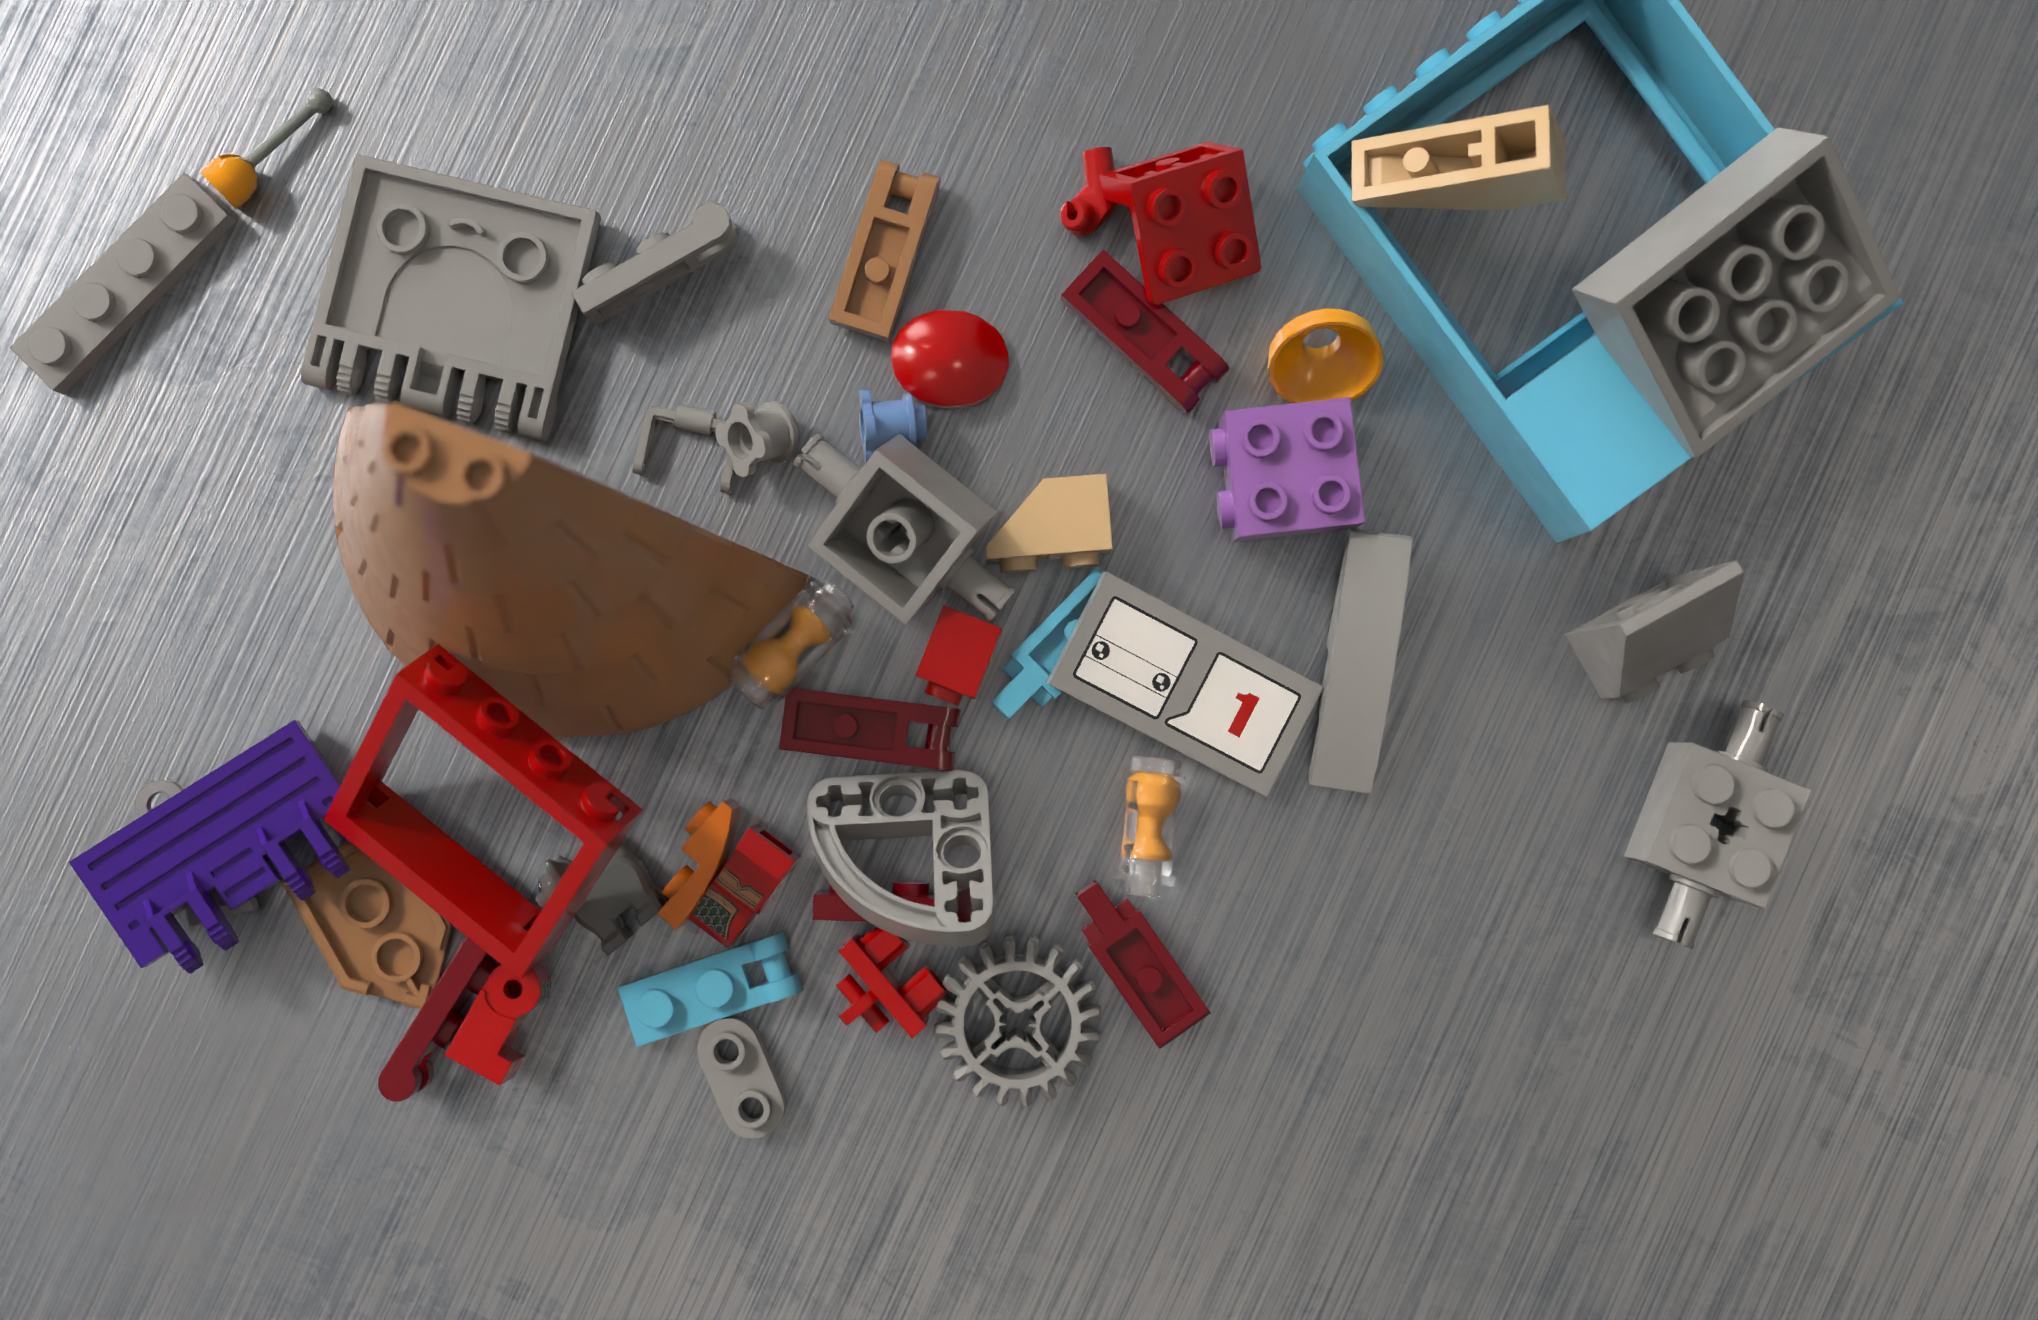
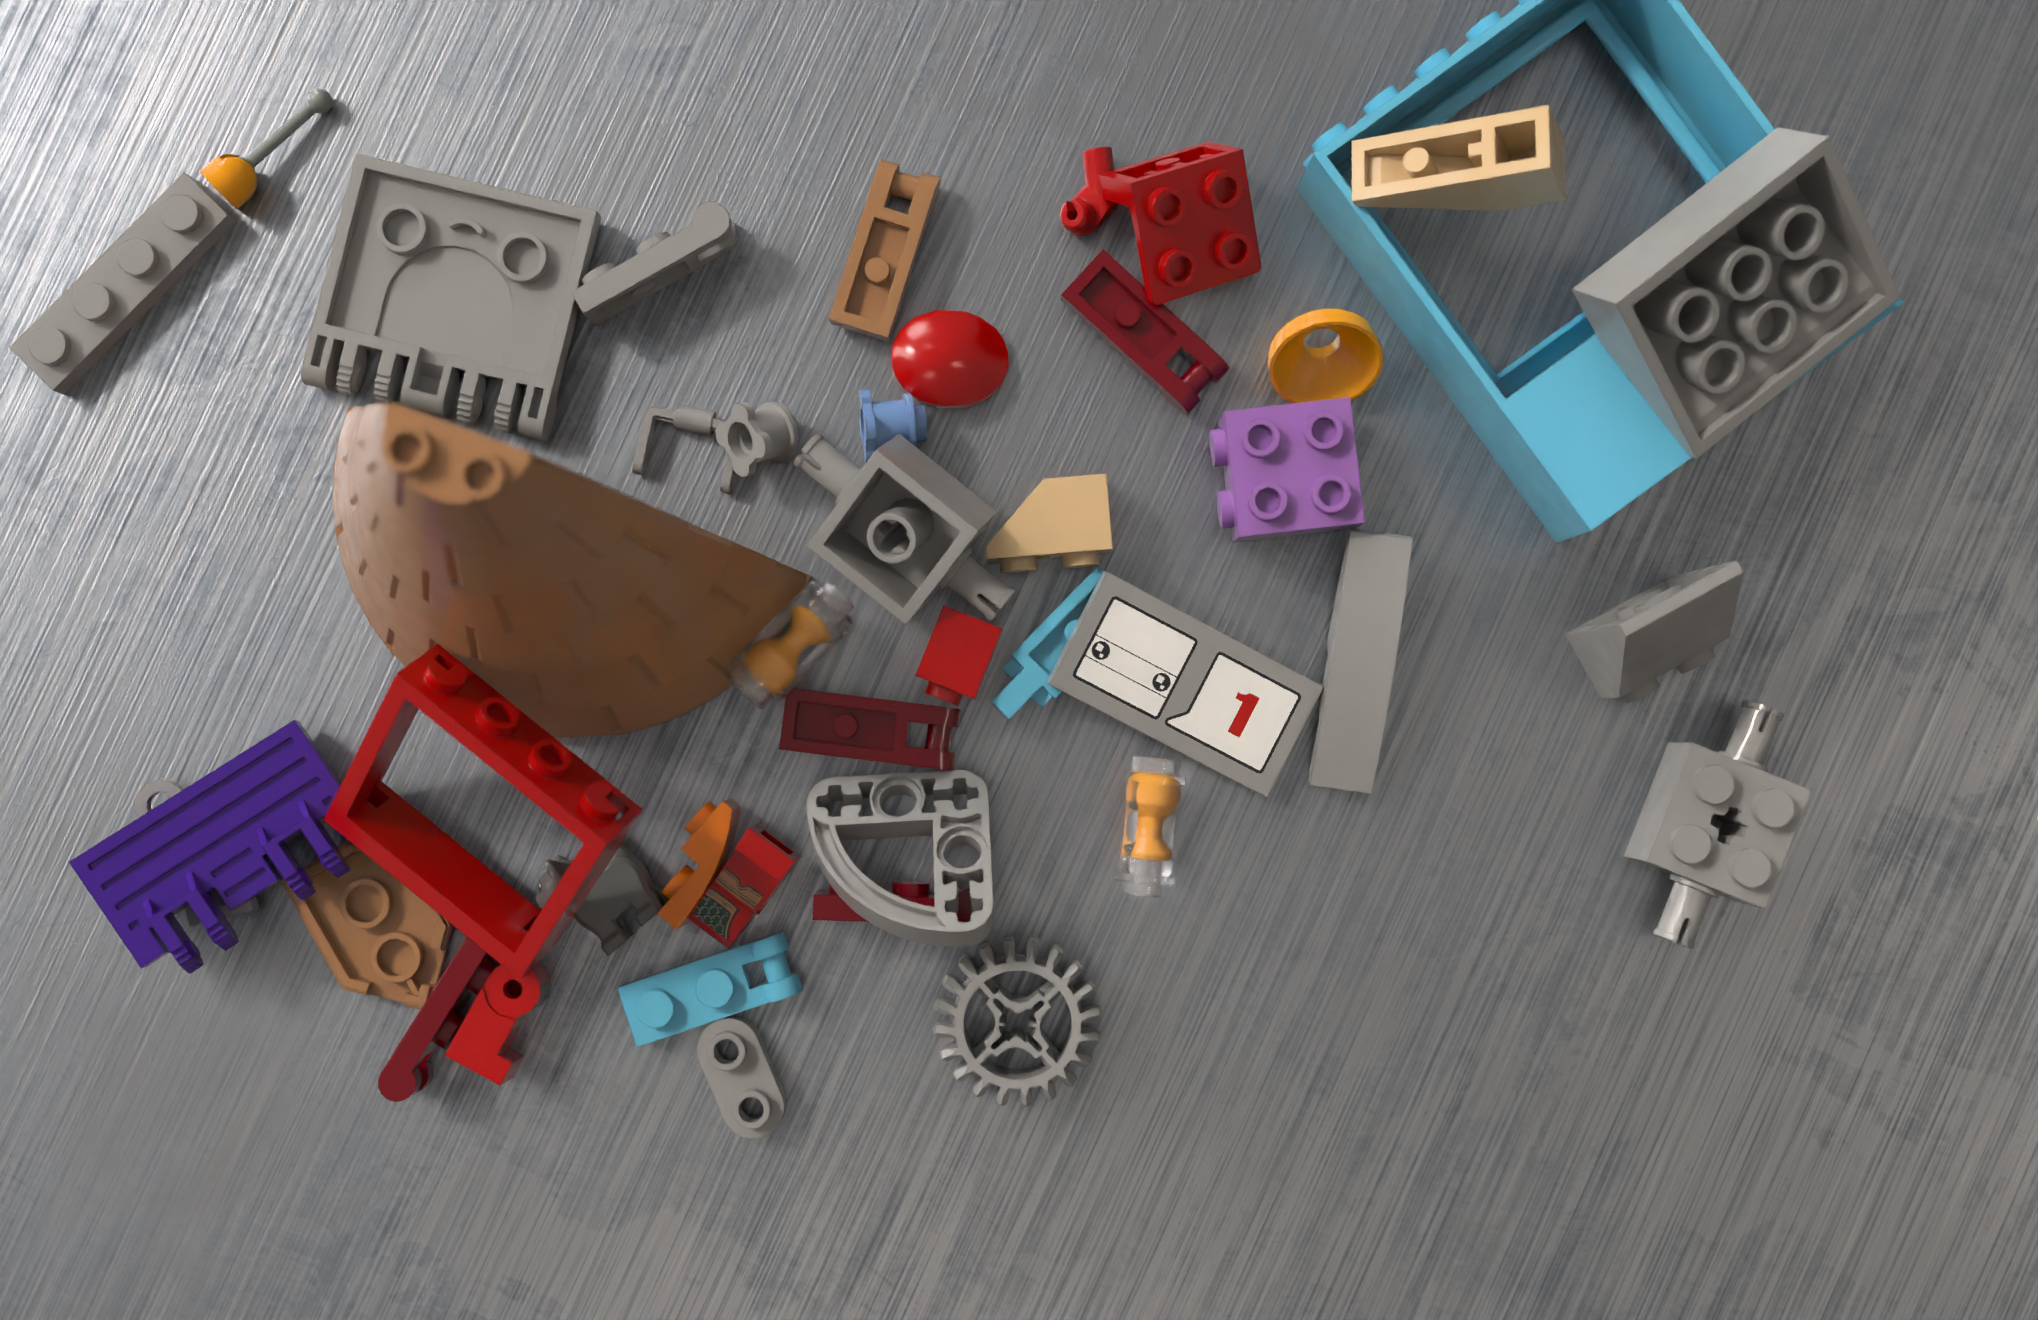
(905, 1002): red hips -> none
(1140, 966): dark red hinge -> none

